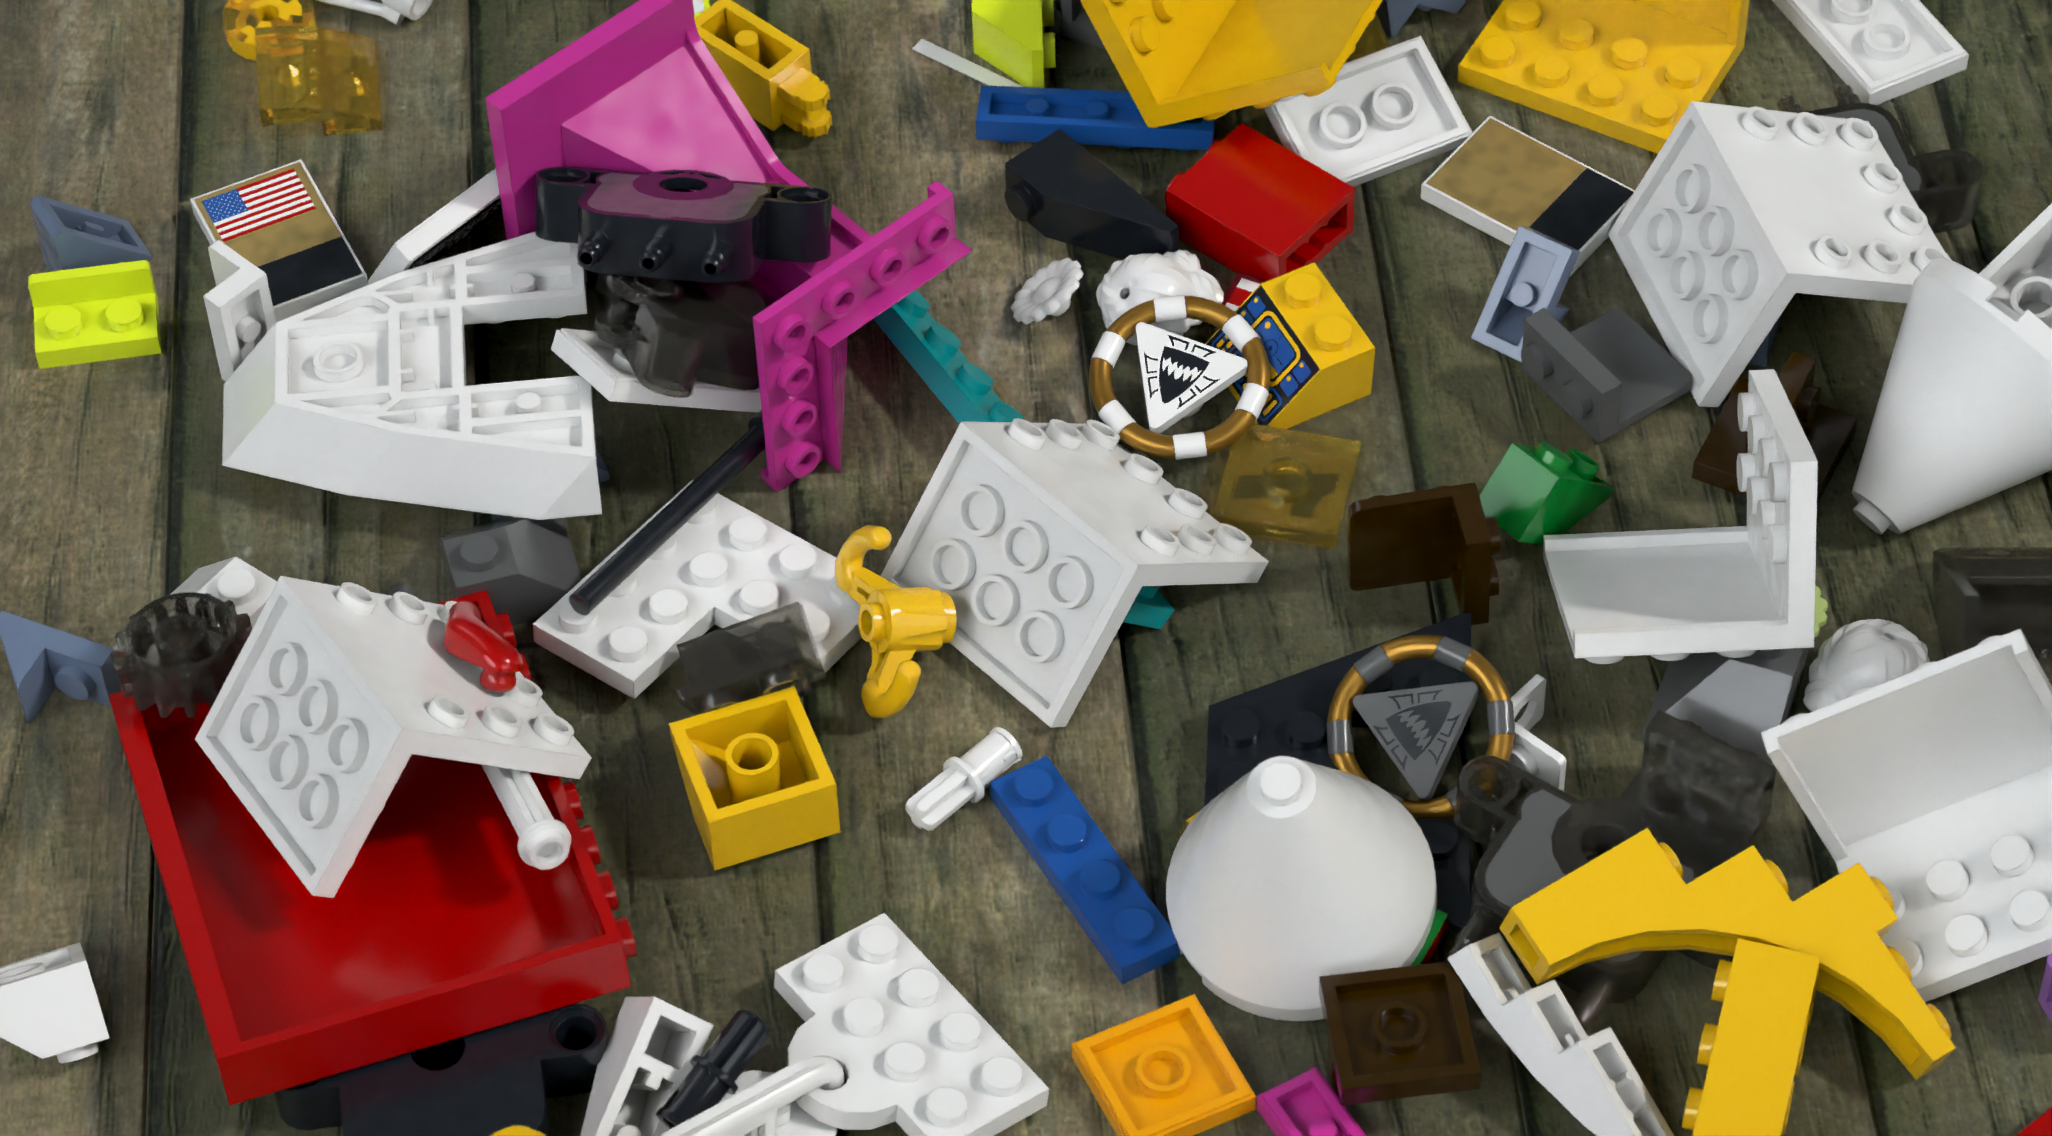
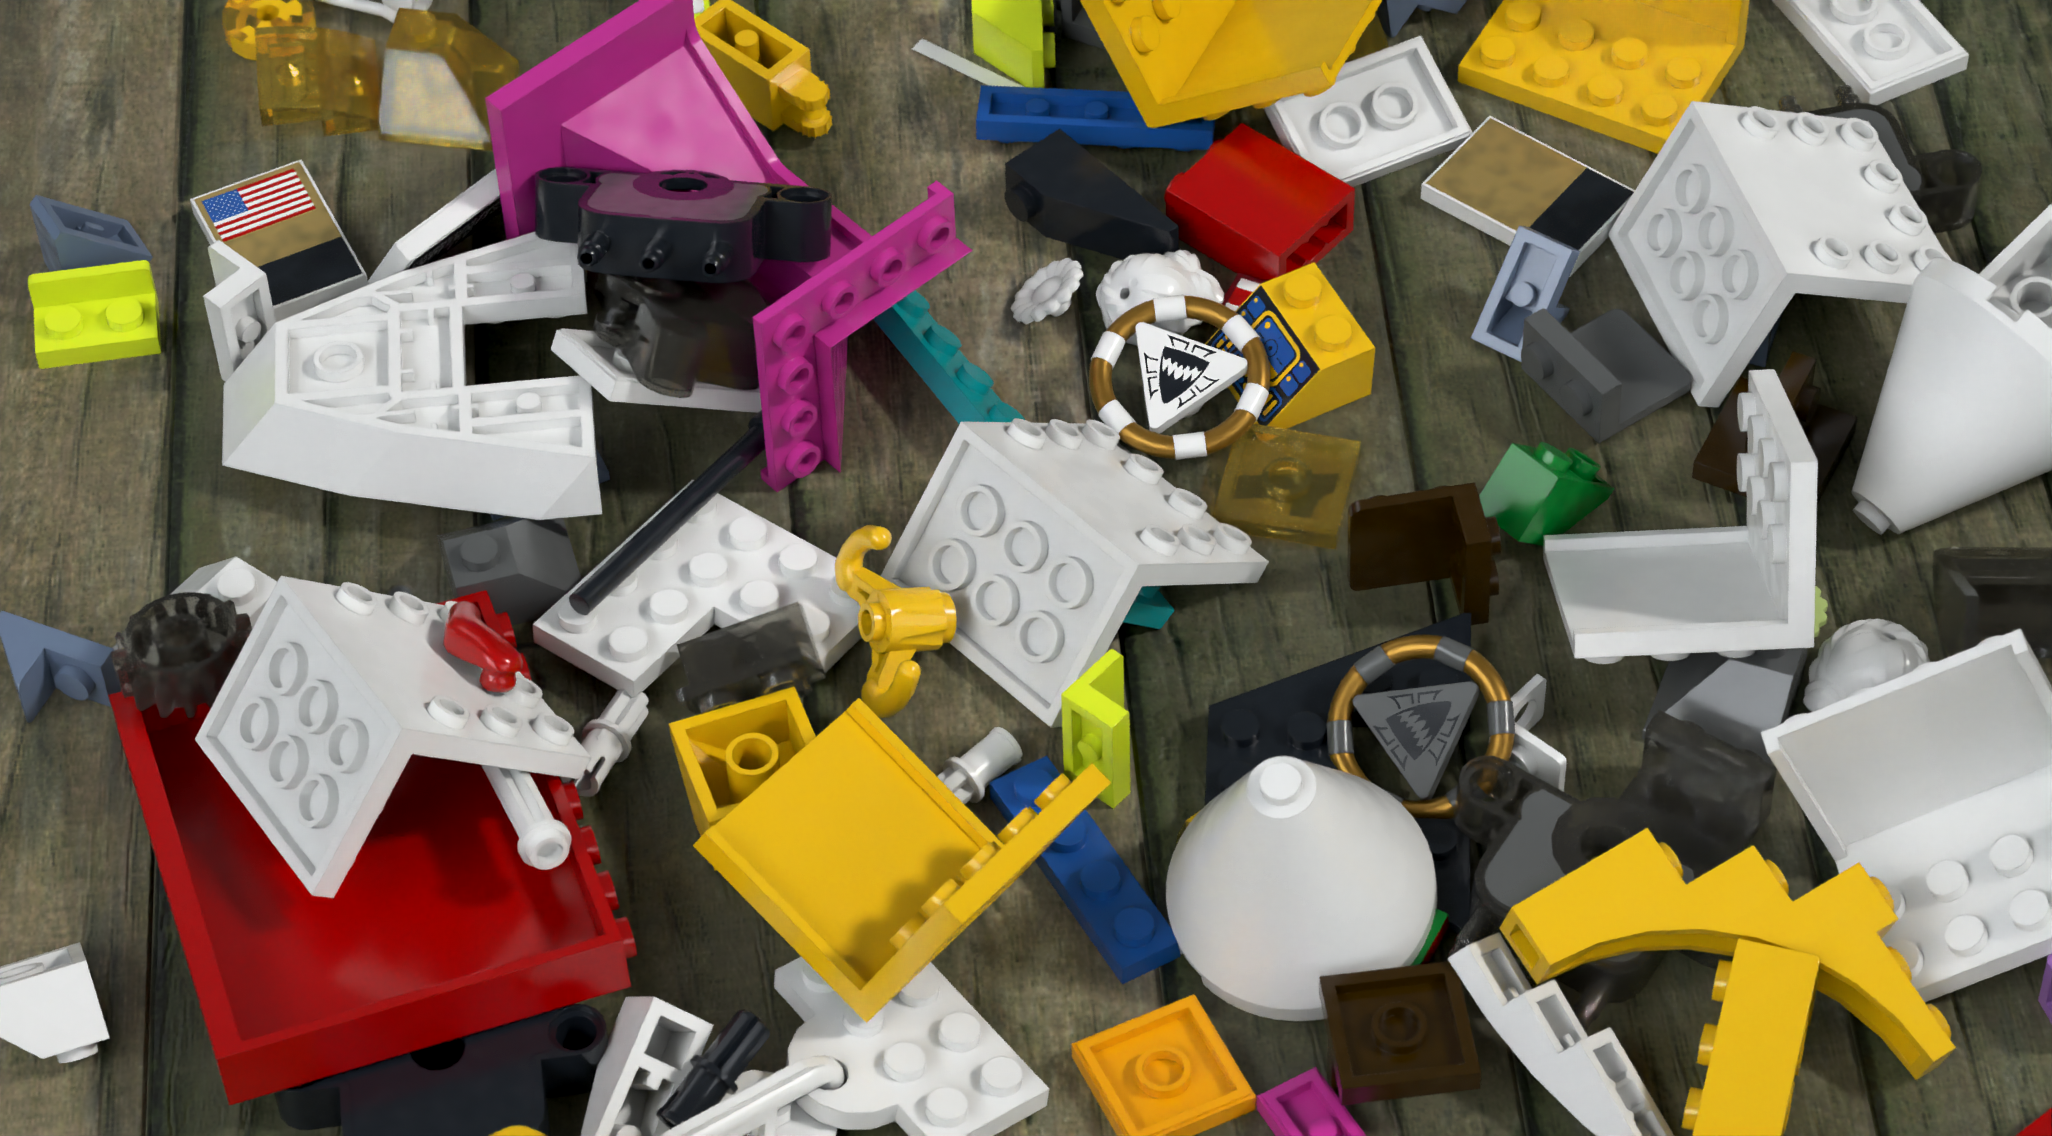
(439, 80): none -> clear yellow slope
(609, 739): none -> white axle
(875, 857): none -> yellow bracket
(1098, 726): none -> neon yellow panel

